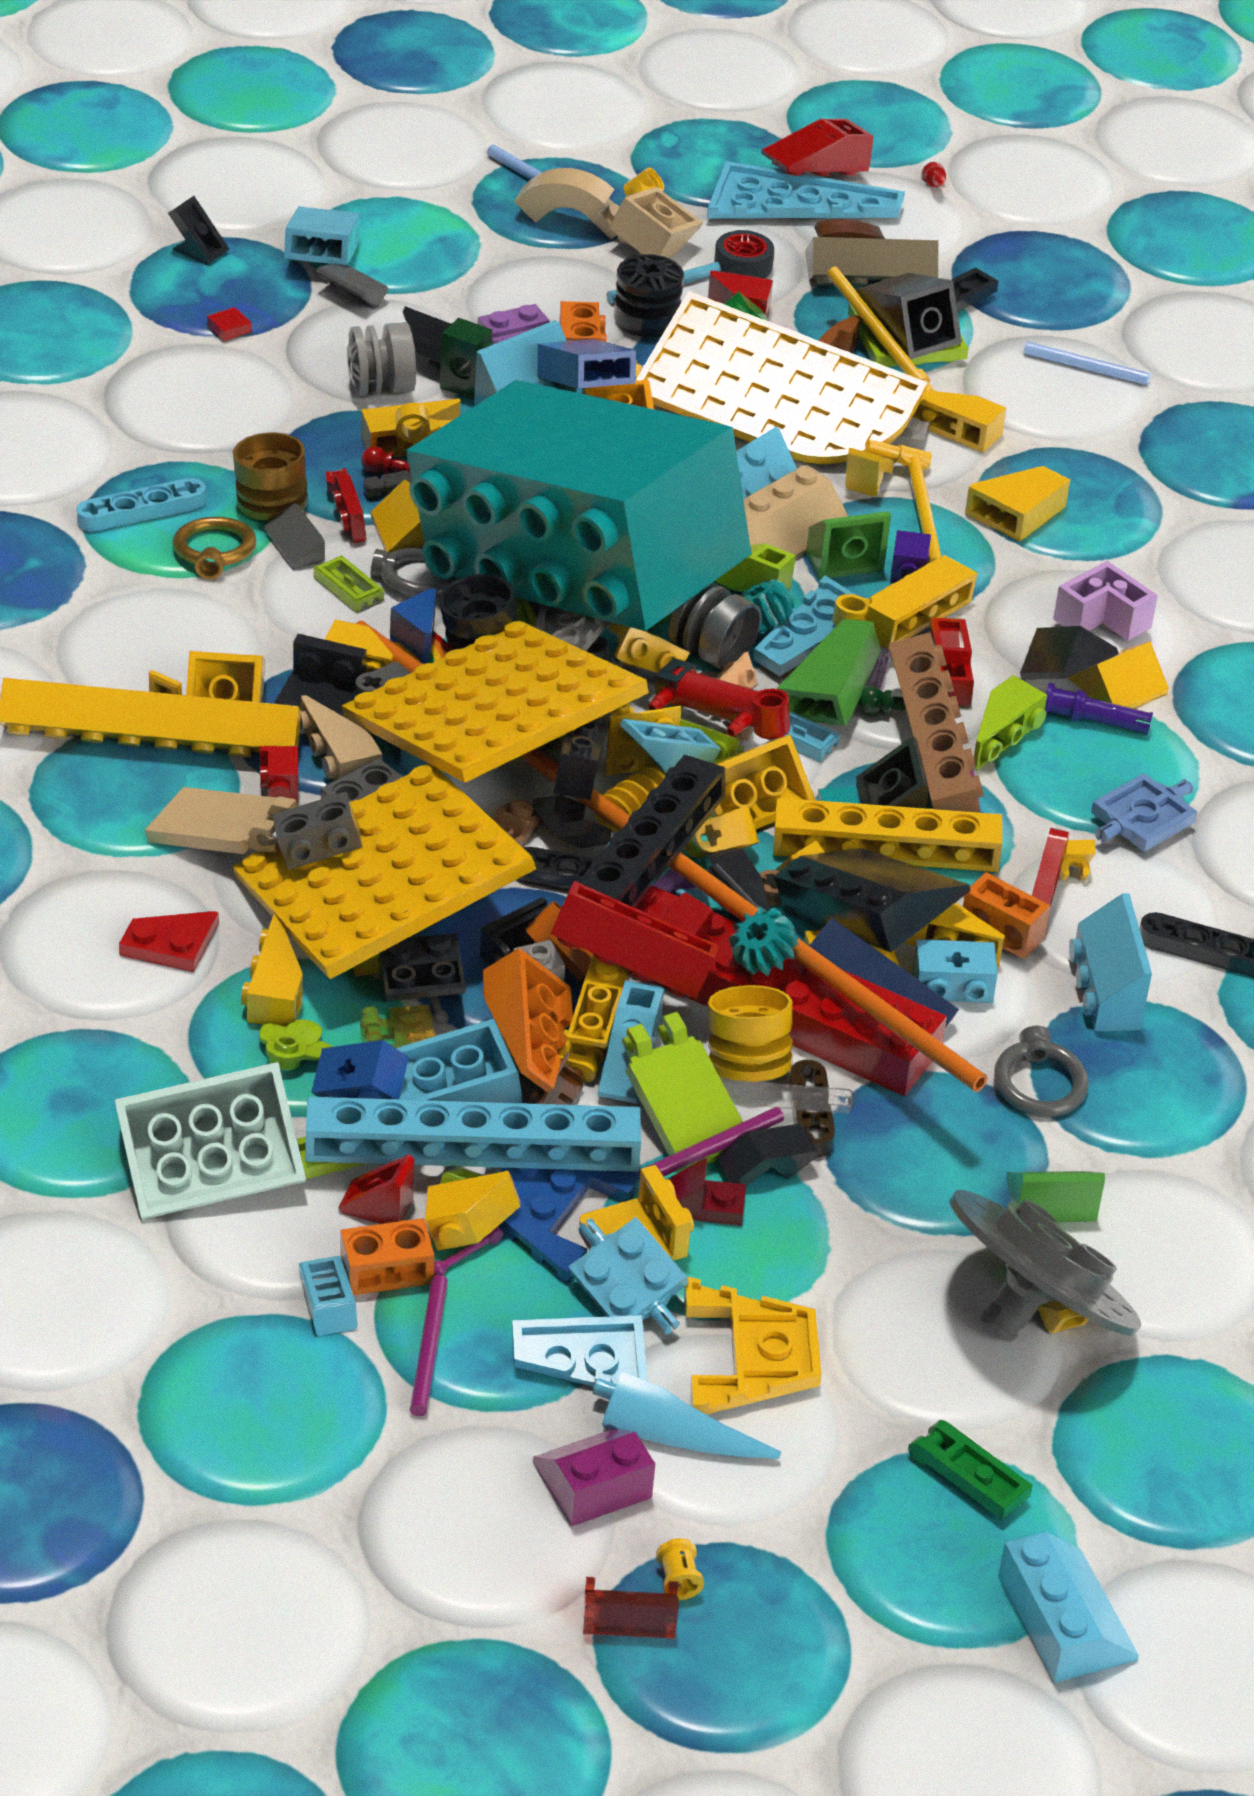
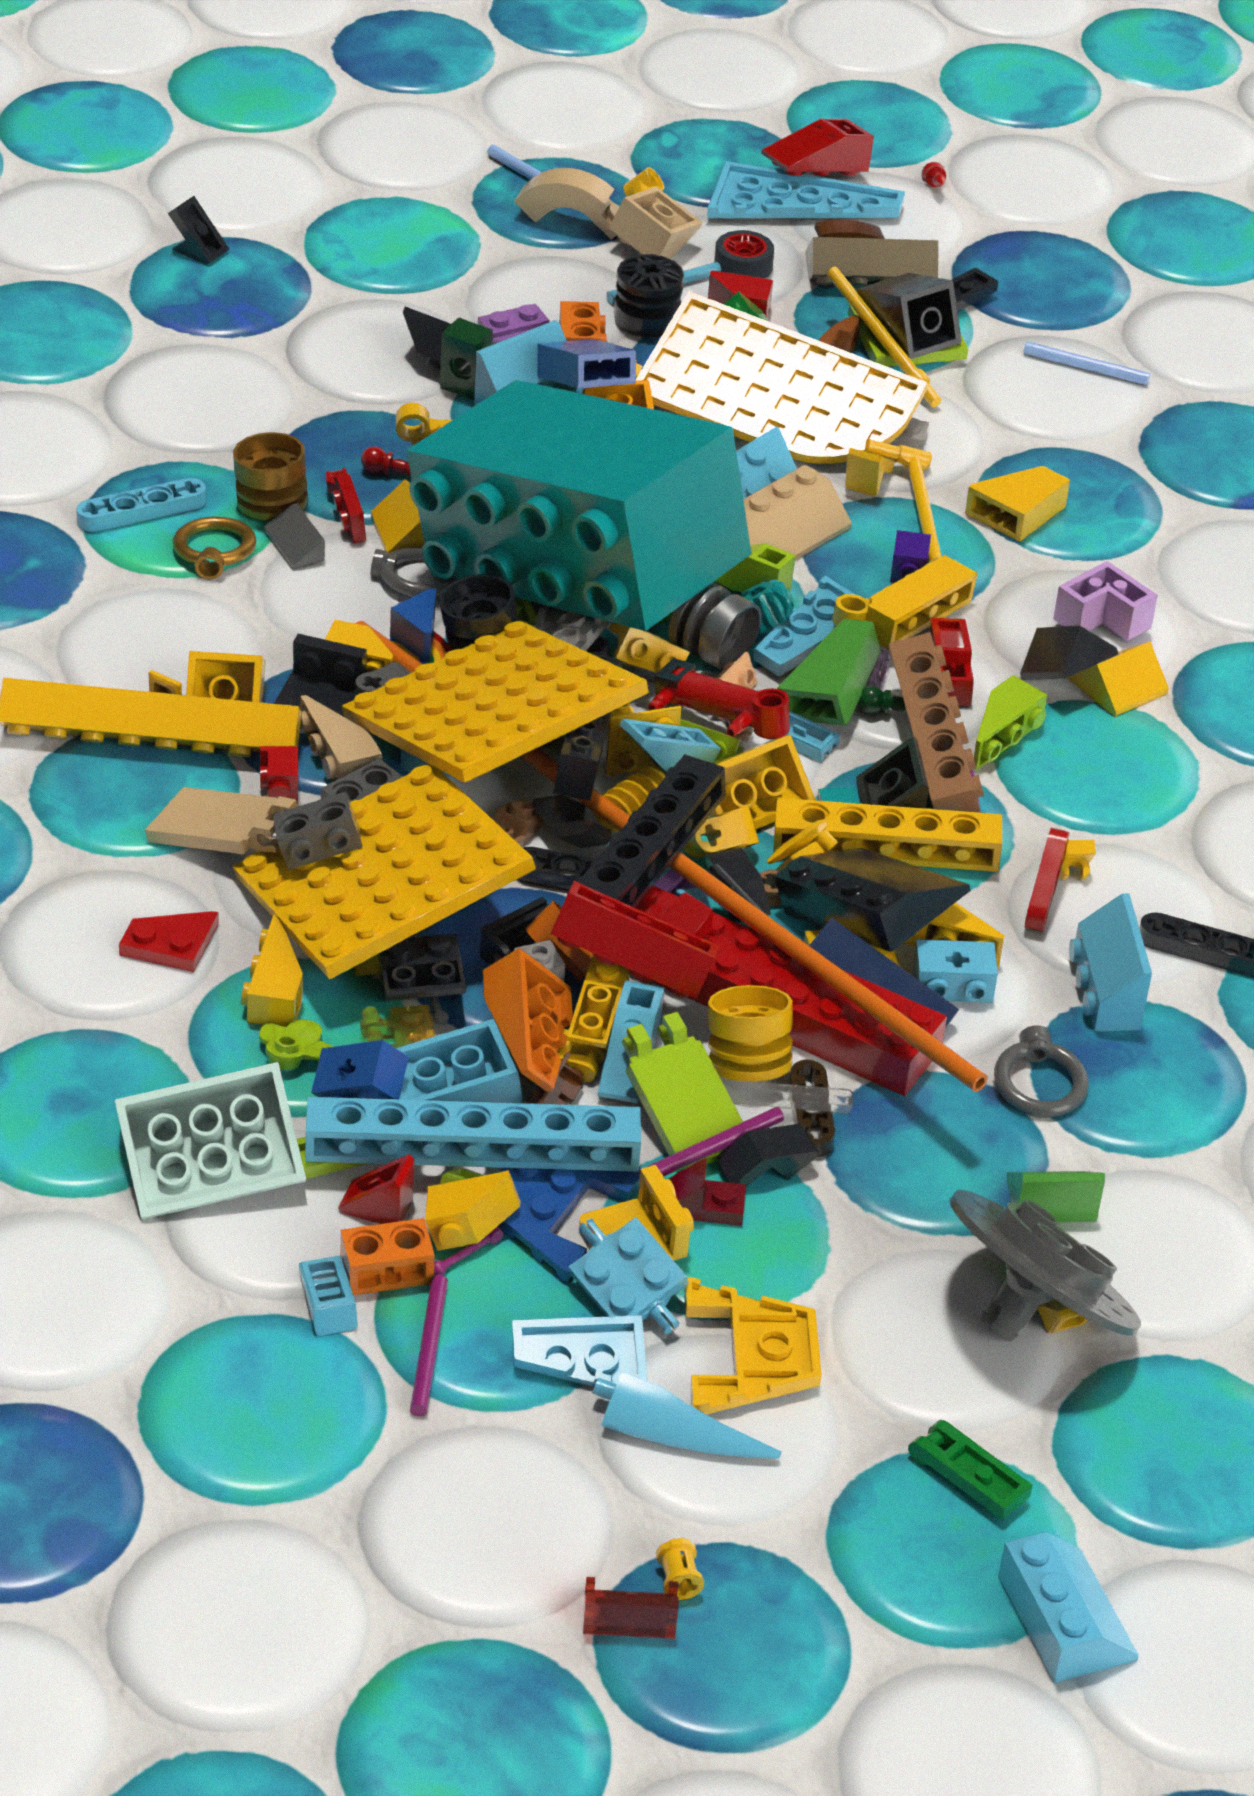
(229, 324): red tile -> none
(322, 235): medium azure brick -> none
(344, 586): lime tile -> none
(354, 283): dark grey slope -> none
(373, 486): dark grey axle -> none
(379, 424): yellow slope -> none
(381, 359): light grey wheel -> none
(598, 1474): magenta slope -> none
(763, 941): teal gear -> none
(813, 832): none -> yellow bar
(849, 545): bright green slope -> none
(962, 418): yellow slope -> none
(1010, 912): orange brick -> none
(1078, 706): dark purple pin -> none
(1144, 811): medium blue plate -> none

